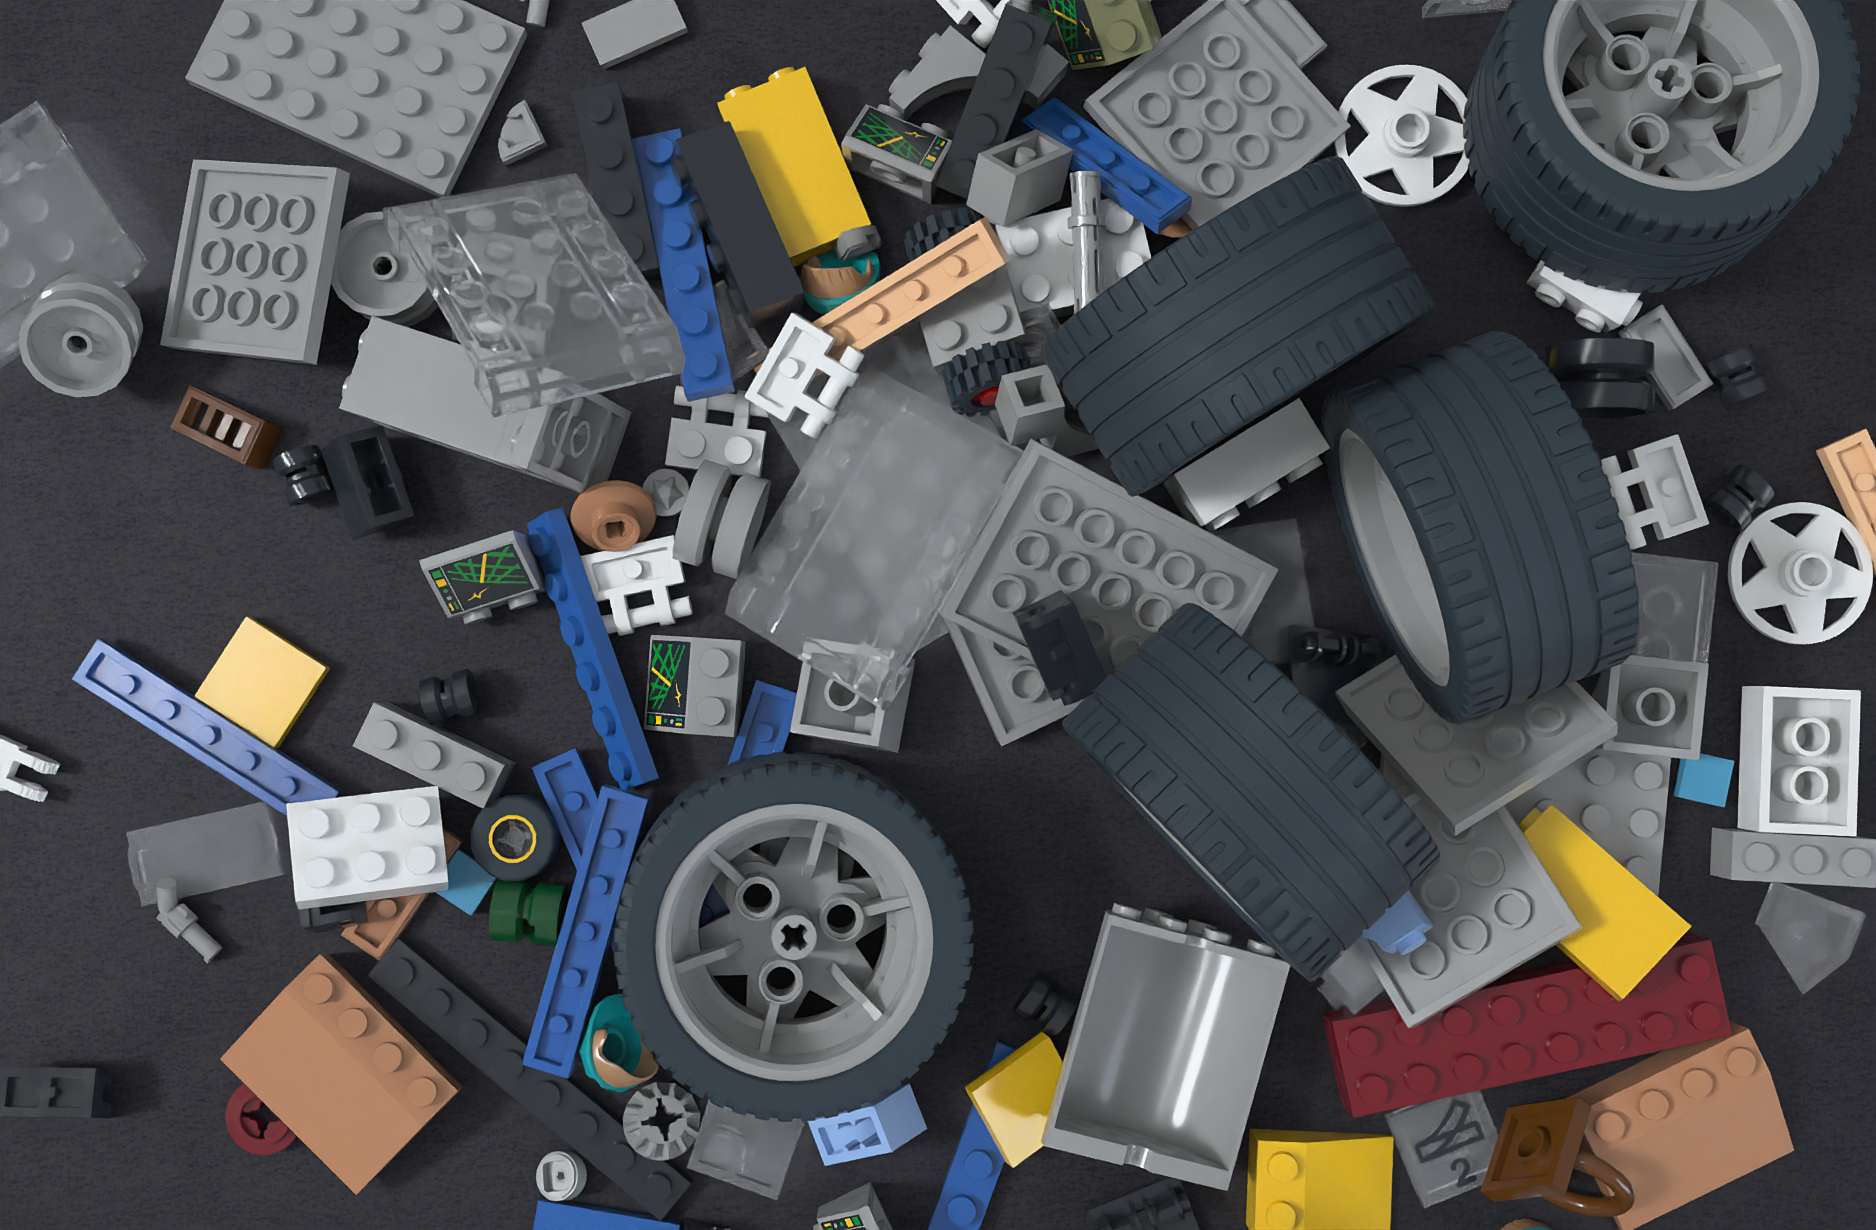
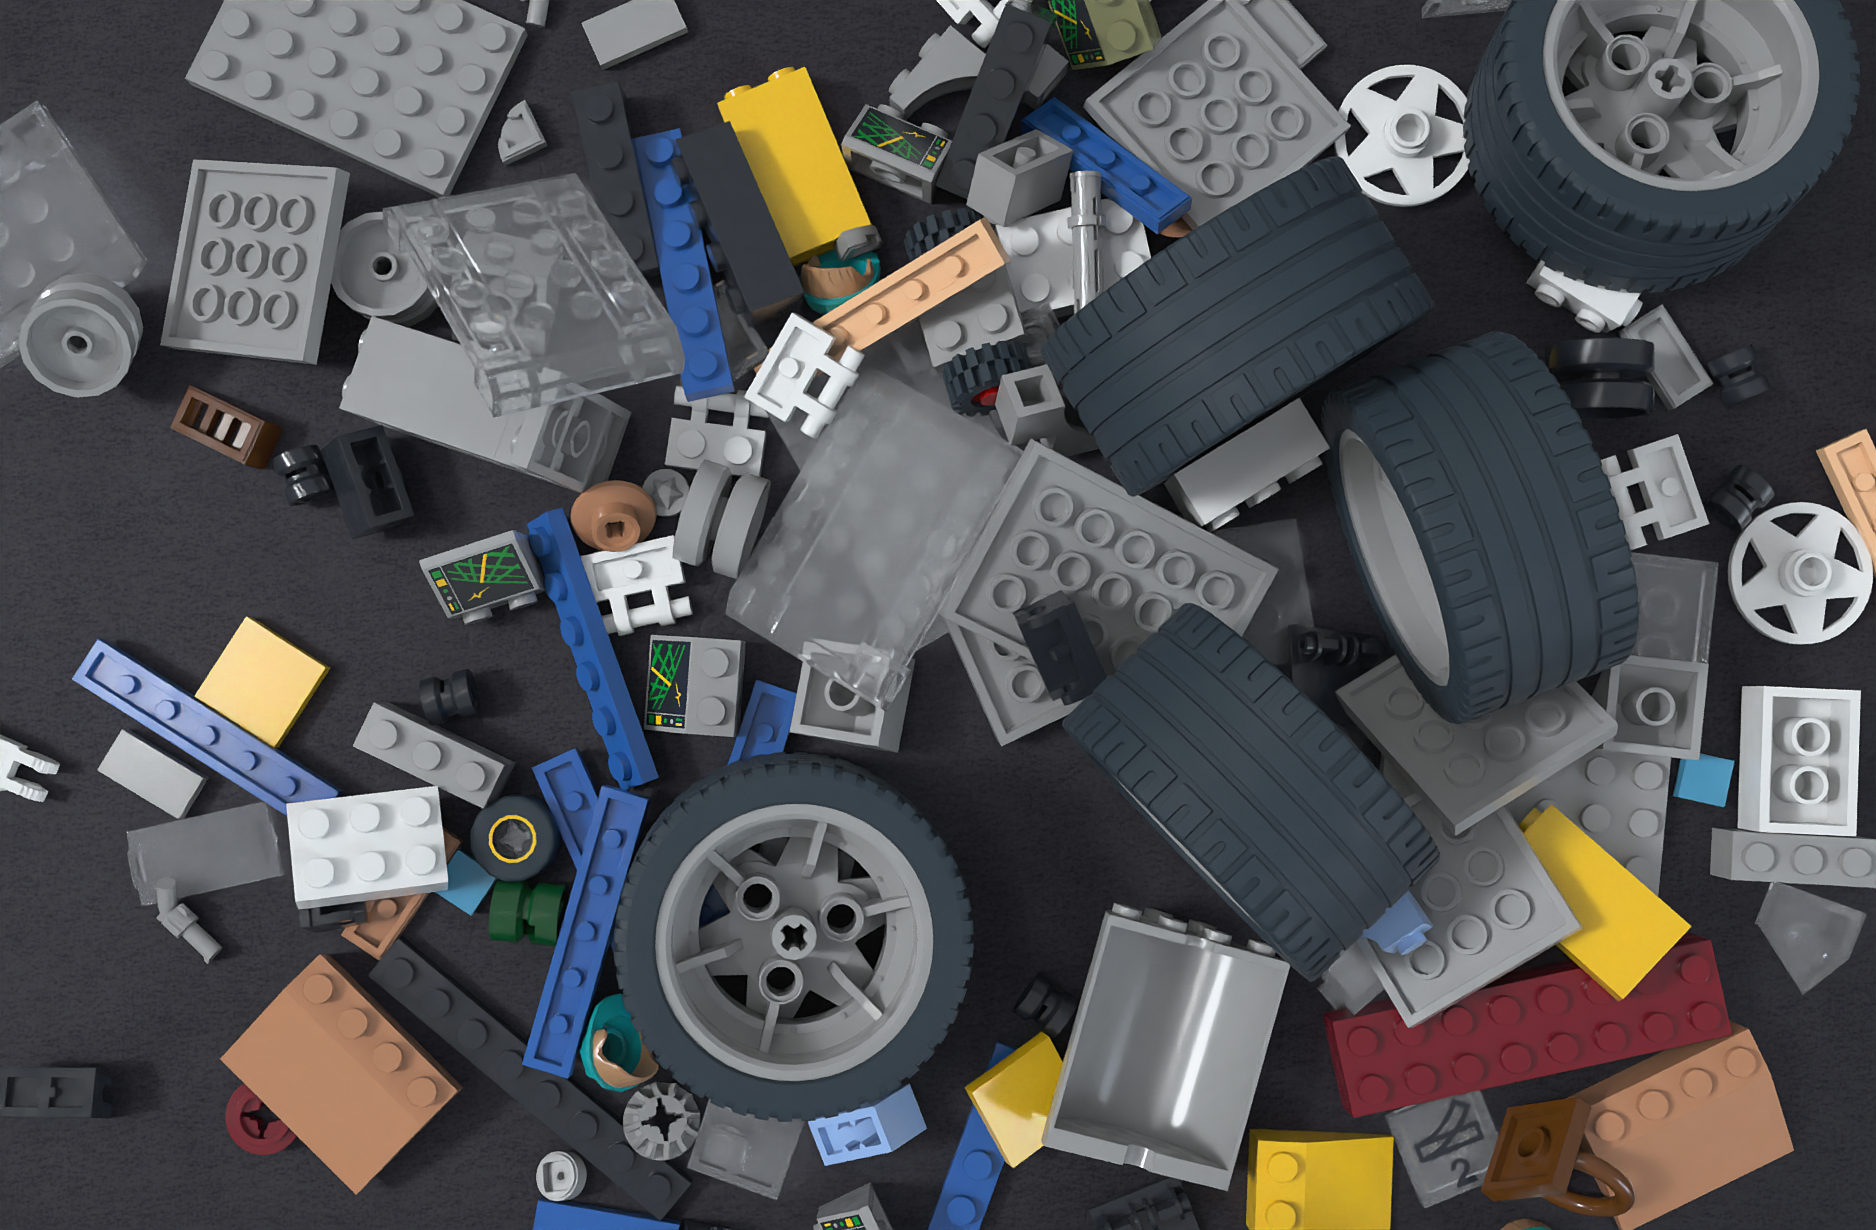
(153, 773): none -> tile

